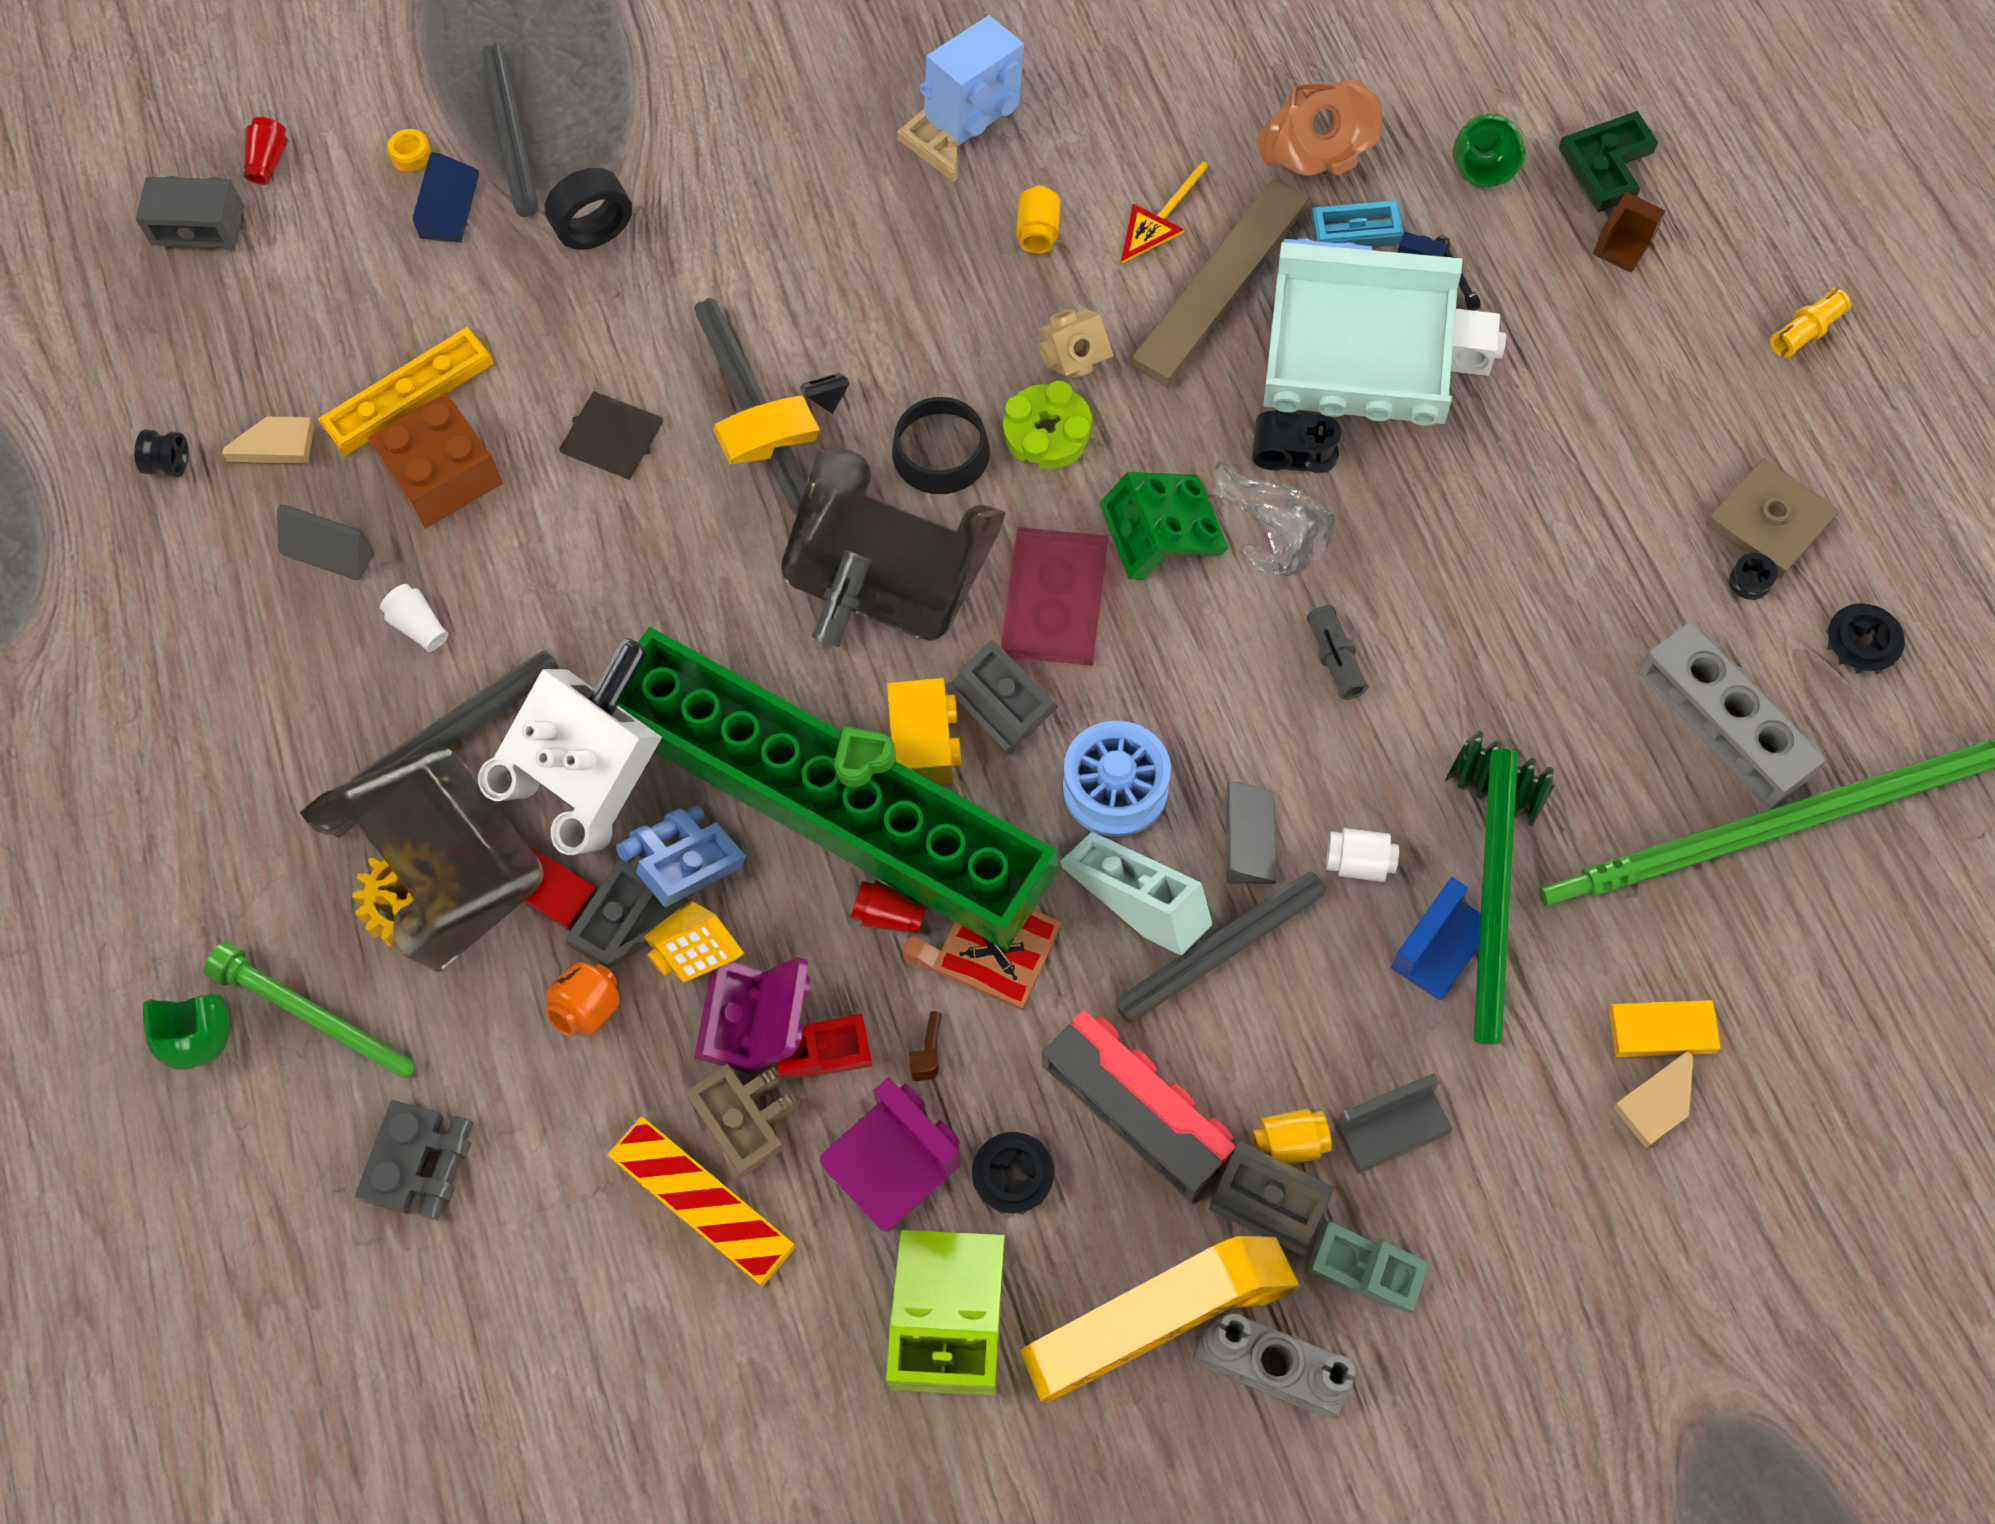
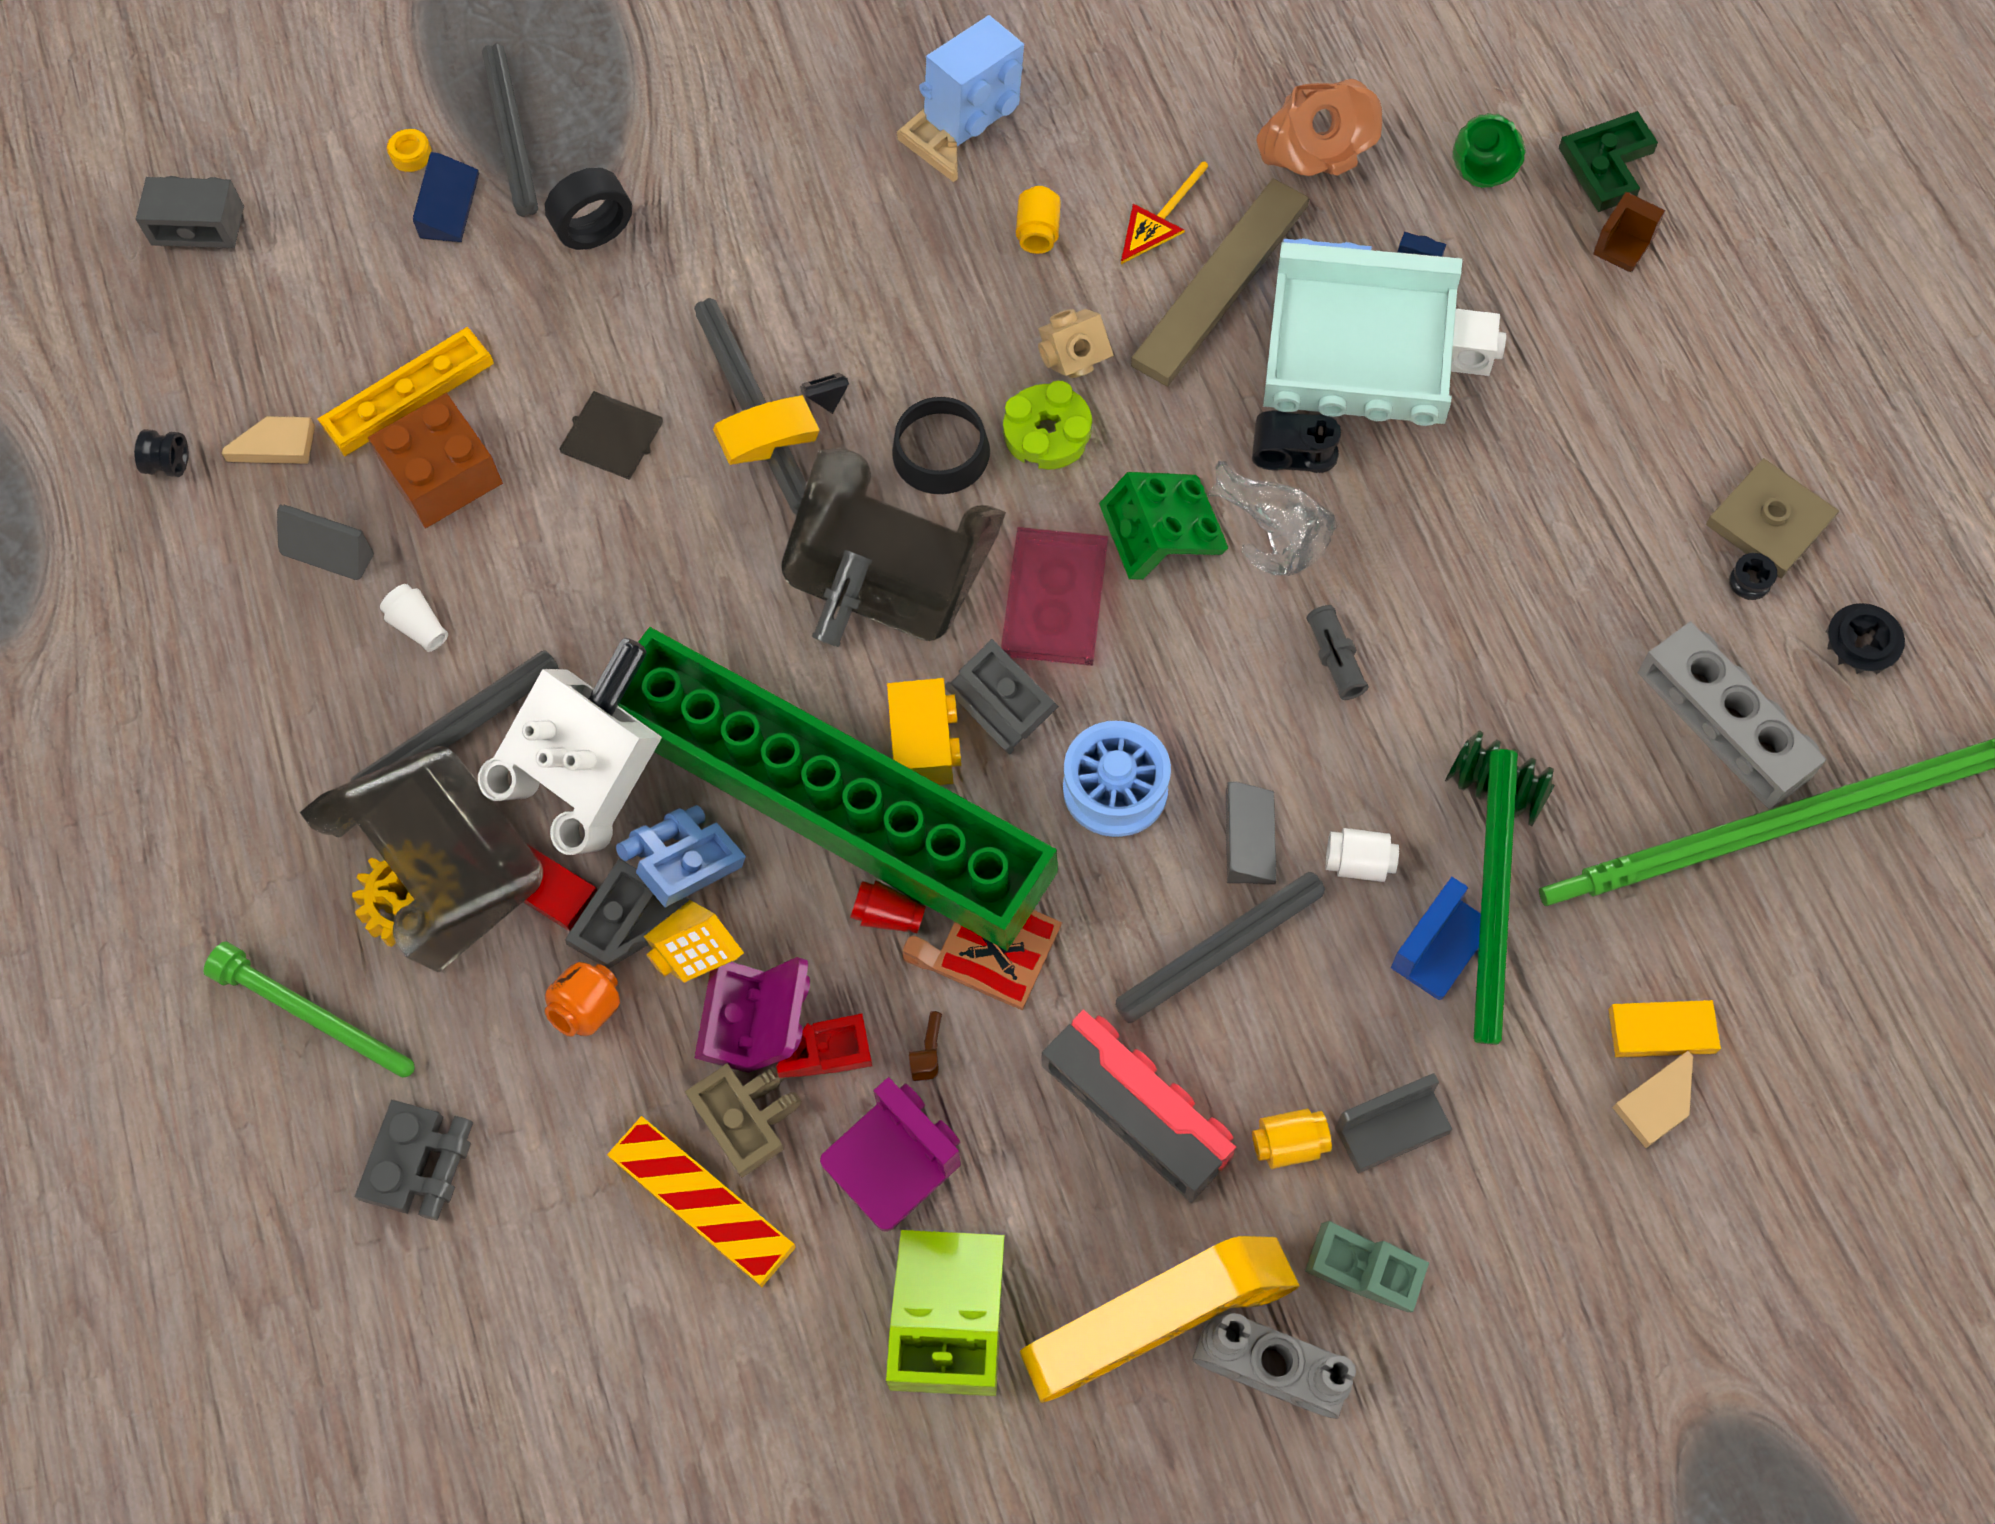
(187, 1031): green hair -> none
(263, 148): red cone -> none
(862, 755): bright green tile -> none
(1000, 1153): black gear -> none
(1142, 892): light aqua slope -> none
(1271, 1198): dark grey plate -> none
(1359, 230): medium azure tile -> none
(1471, 298): black hinge -> none
(1810, 323): yellow pin -> none

